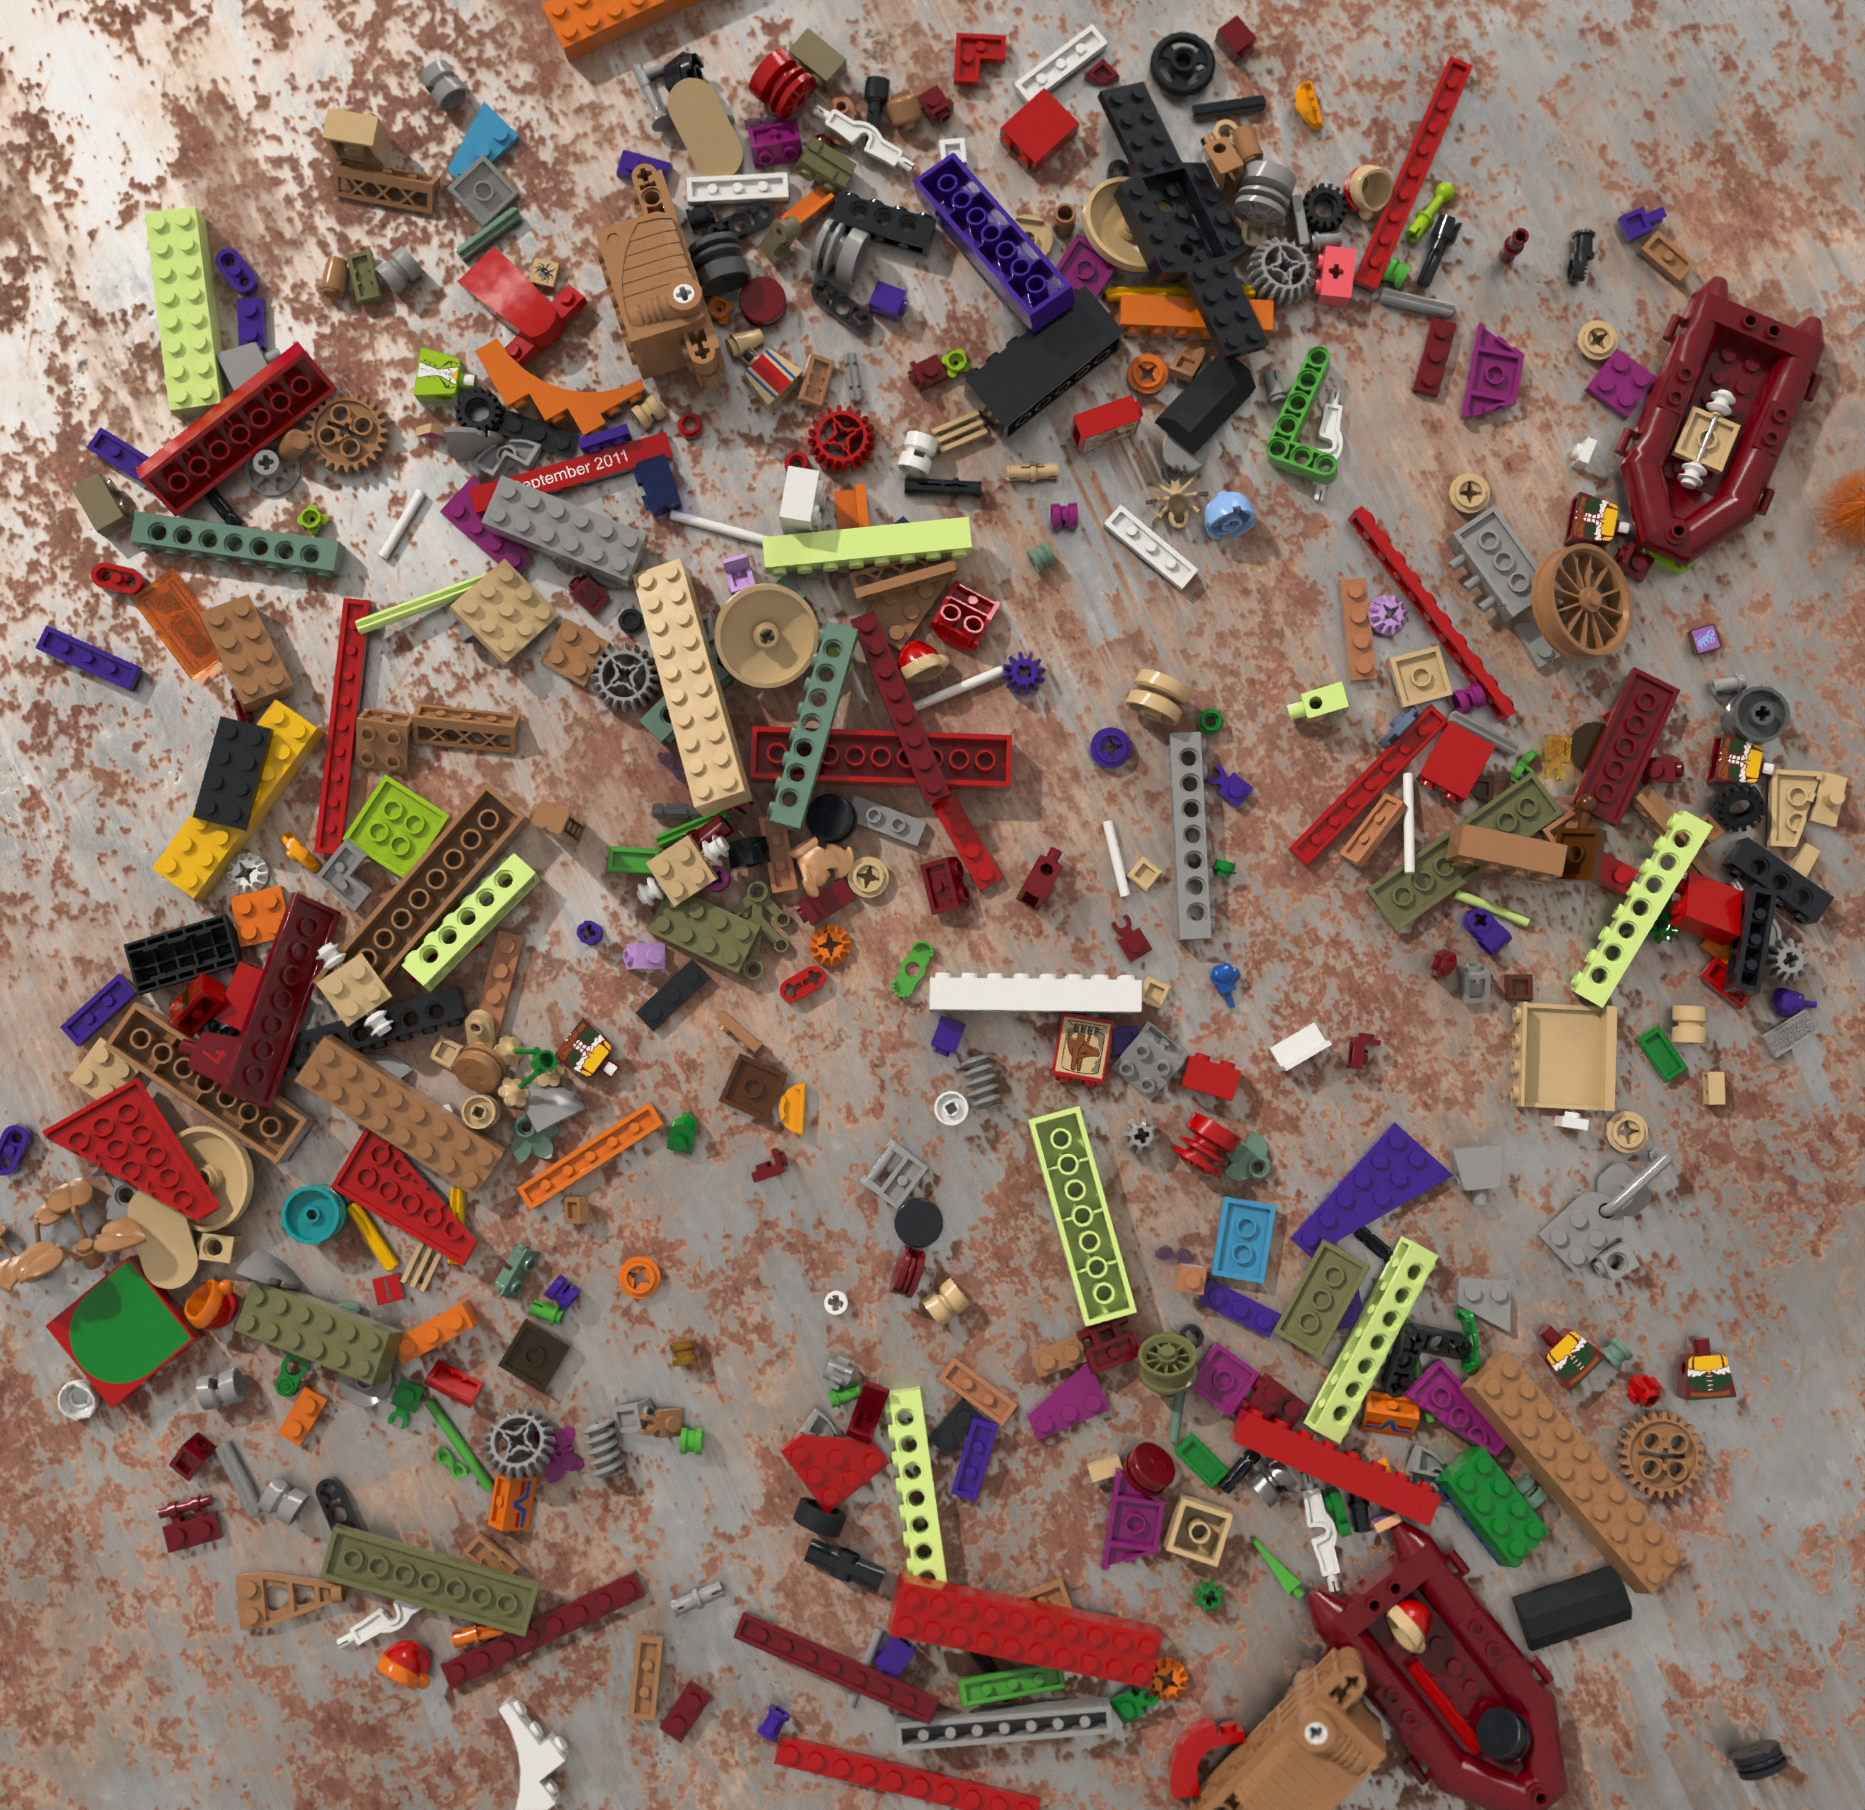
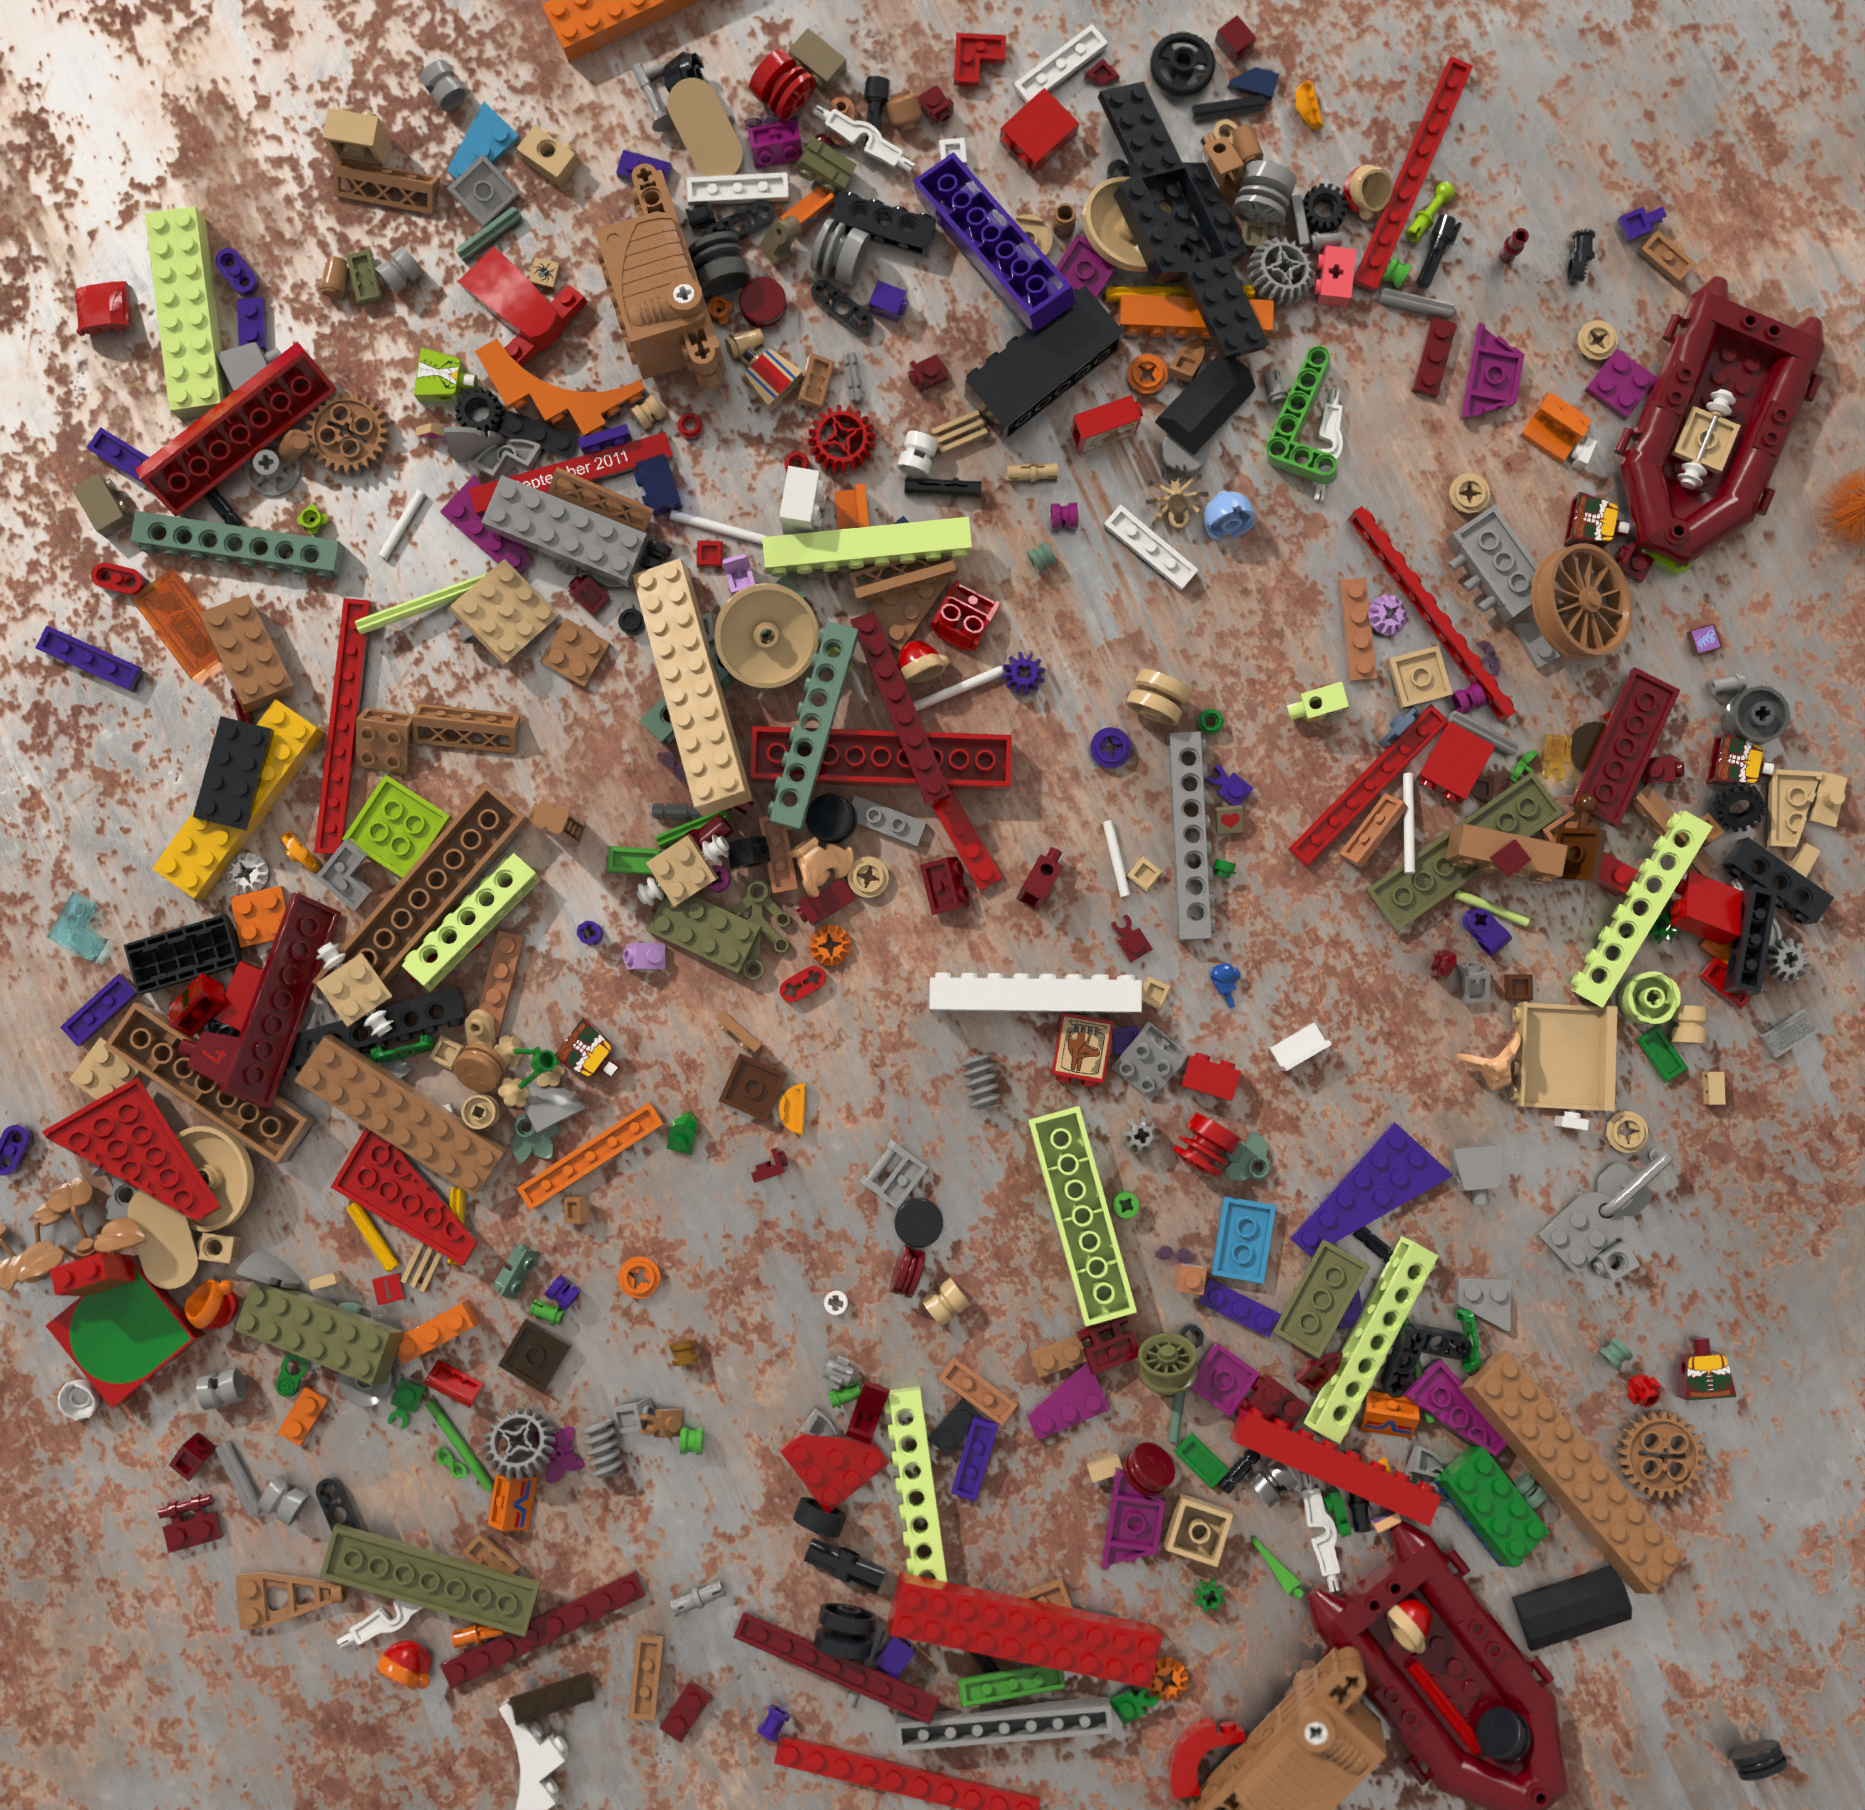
(72, 931): none -> clear light blue plate
(92, 1274): none -> red brick
(103, 307): none -> red slope
(300, 1220): teal wheel -> none
(326, 1280): none -> tan tile
(425, 1045): none -> green piece
(551, 1698): none -> dark brown plate
(555, 168): none -> tan brick
(600, 500): none -> medium nougat fence
(615, 684): light grey gear -> none
(656, 554): none -> black wheel
(673, 995): black plate -> none
(709, 554): none -> red tile
(845, 1630): none -> black wheel
(921, 954): bright green piece -> none
(947, 1036): dark purple brick -> none
(951, 1108): white wheel -> none
(959, 356): lime plate -> none
(1121, 1202): none -> bright green wheel
(1229, 819): none -> dark tan tile
(1255, 82): none -> dark blue tile
(1318, 1372): none -> dark red plate
(1357, 1053): dark red bracket -> none
(1489, 652): none -> clear purple piece
(1495, 1070): none -> light nougat animal
(1510, 858): none -> dark red slope
(1556, 427): none -> orange bracket
(1568, 1356): torso -> none
(1634, 993): none -> yellowish green brick
(1787, 1002): dark purple piece -> none

